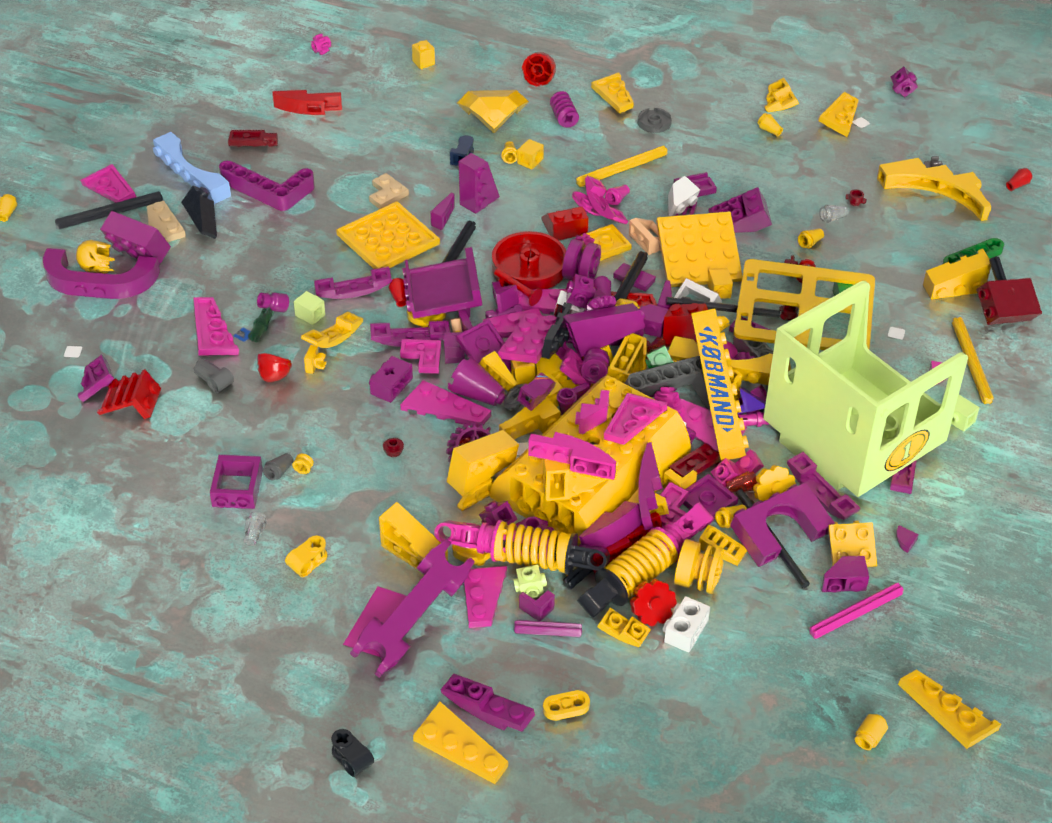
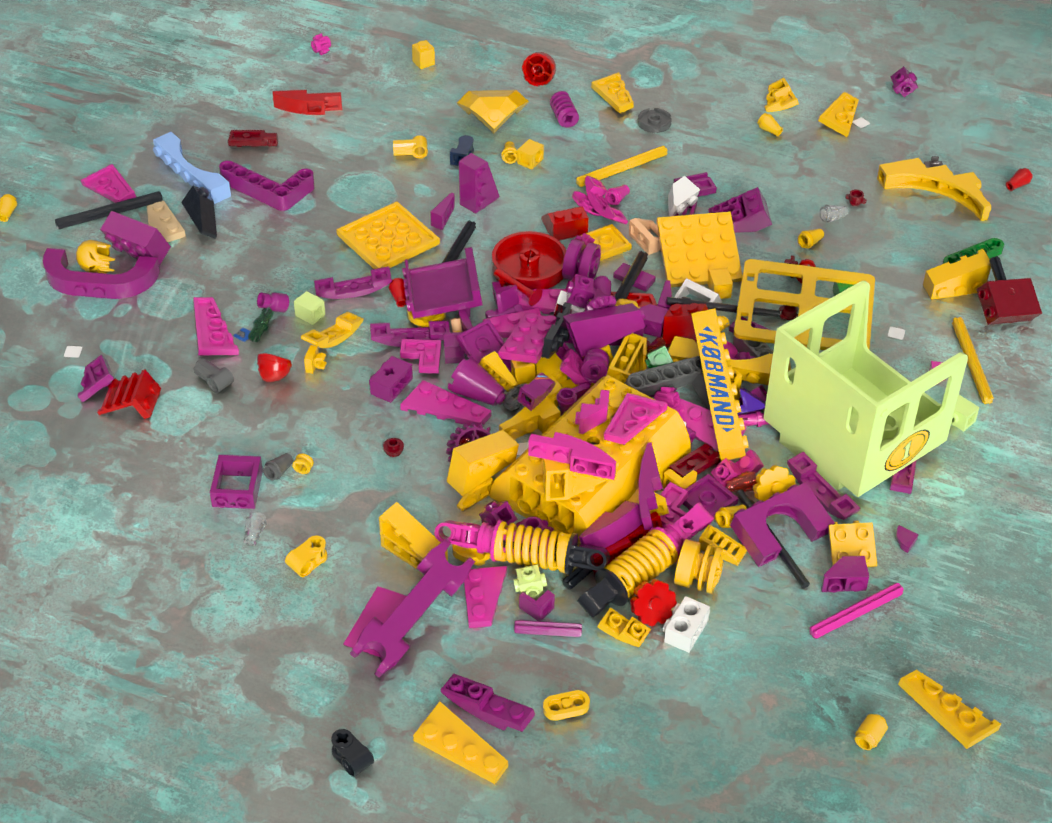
(389, 191): tan plate -> none
(416, 147): none -> yellow piece

